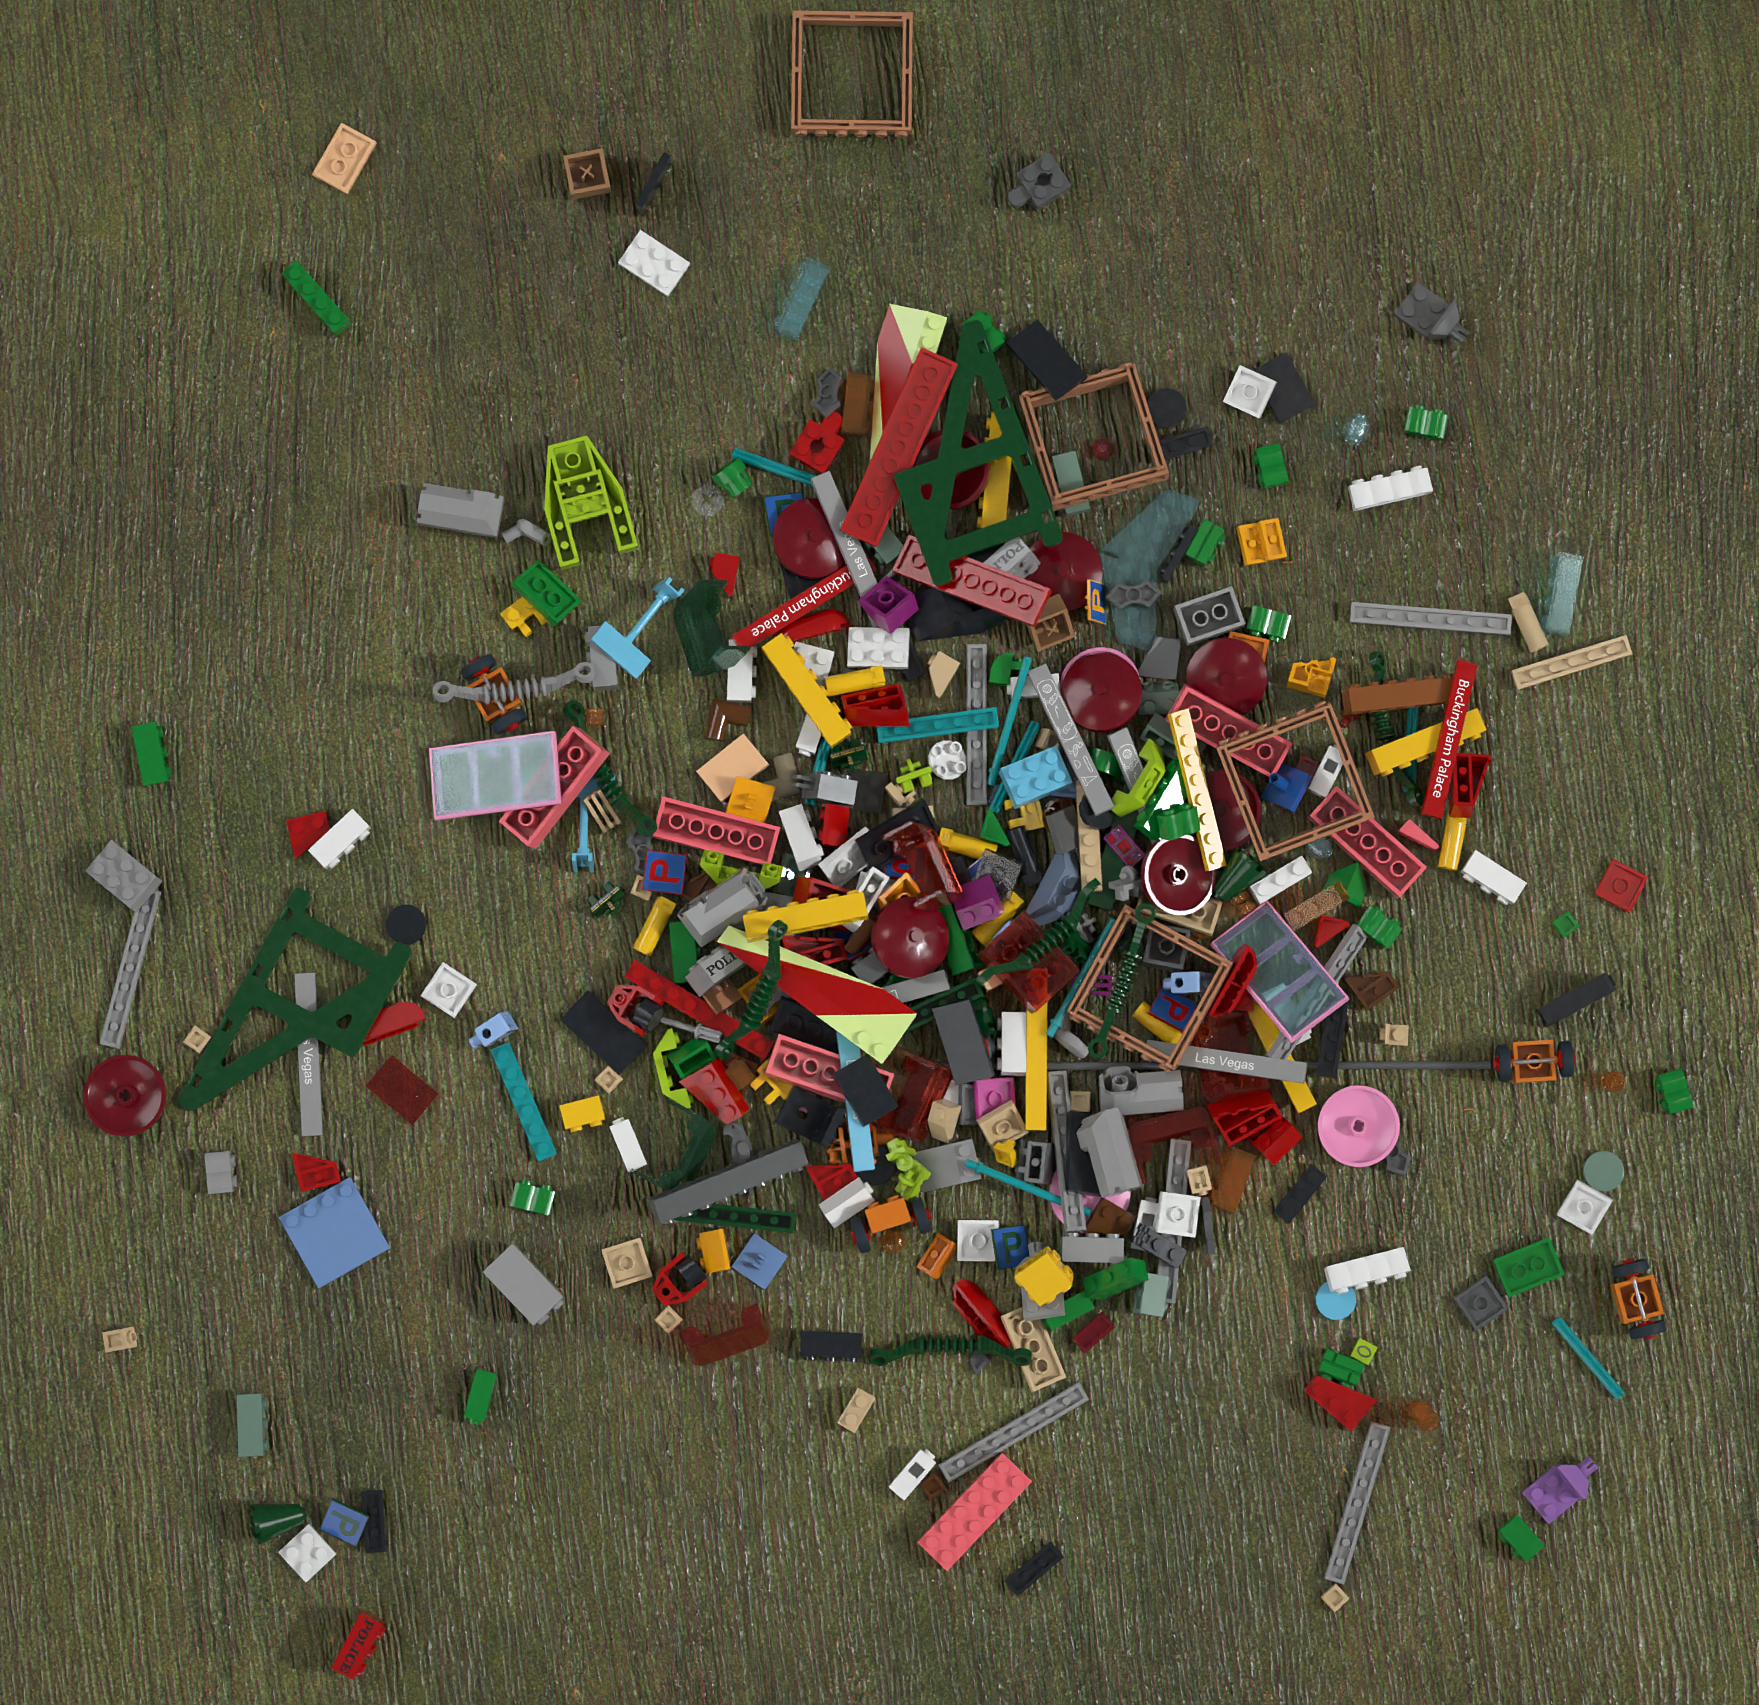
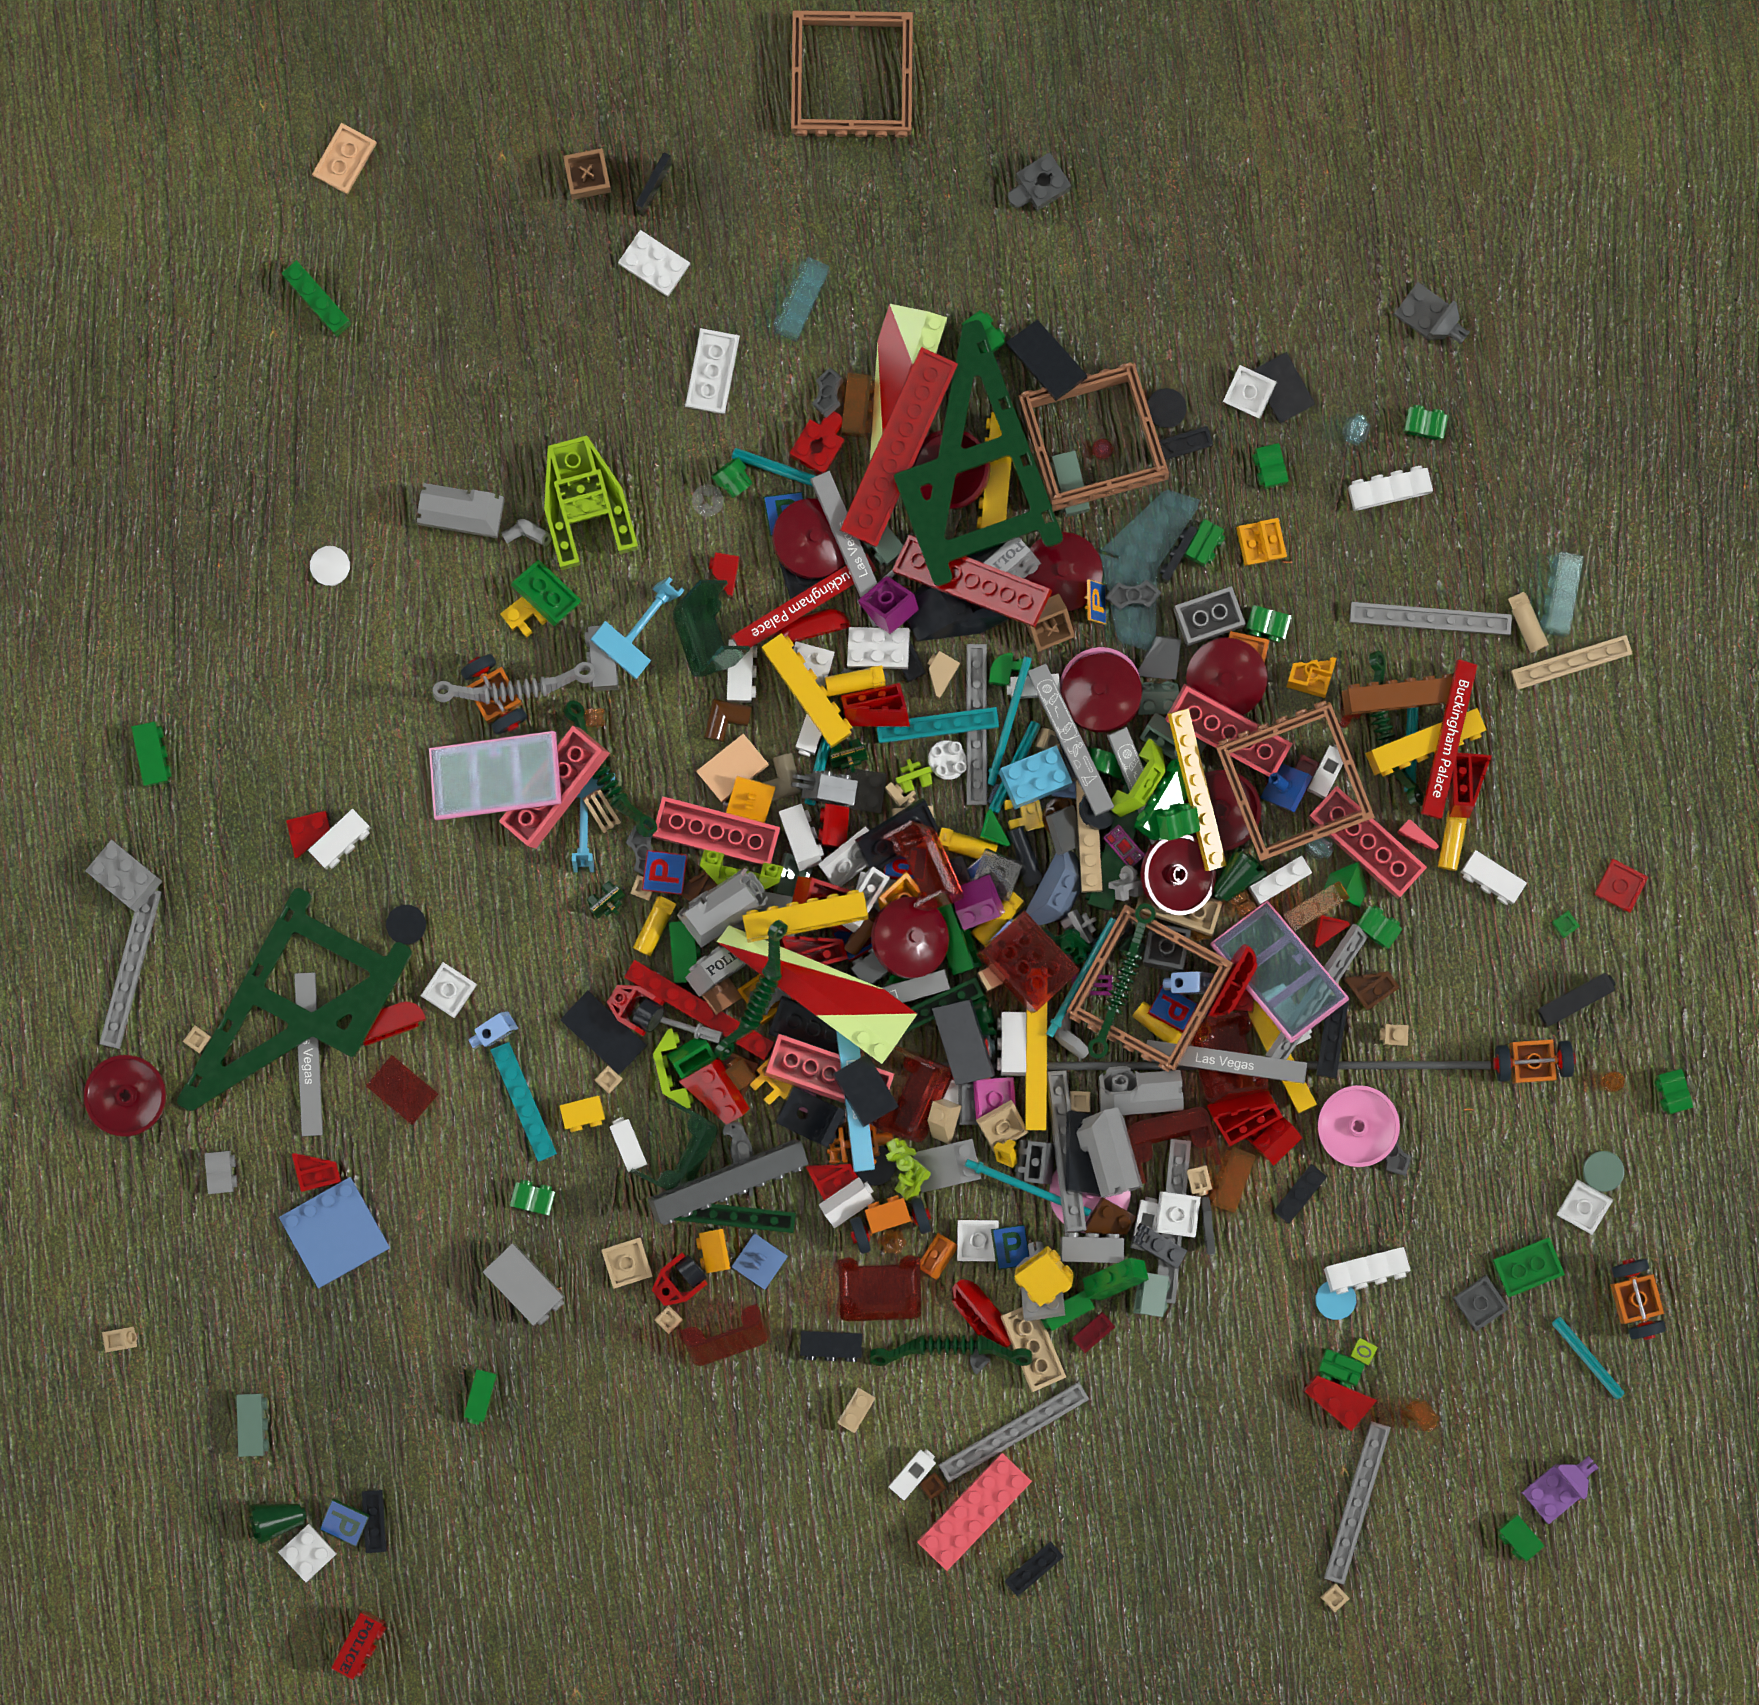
(329, 565): none -> white dish
(712, 371): none -> white tile
(880, 1290): none -> clear red windscreen
(1023, 961): dark green piece -> none

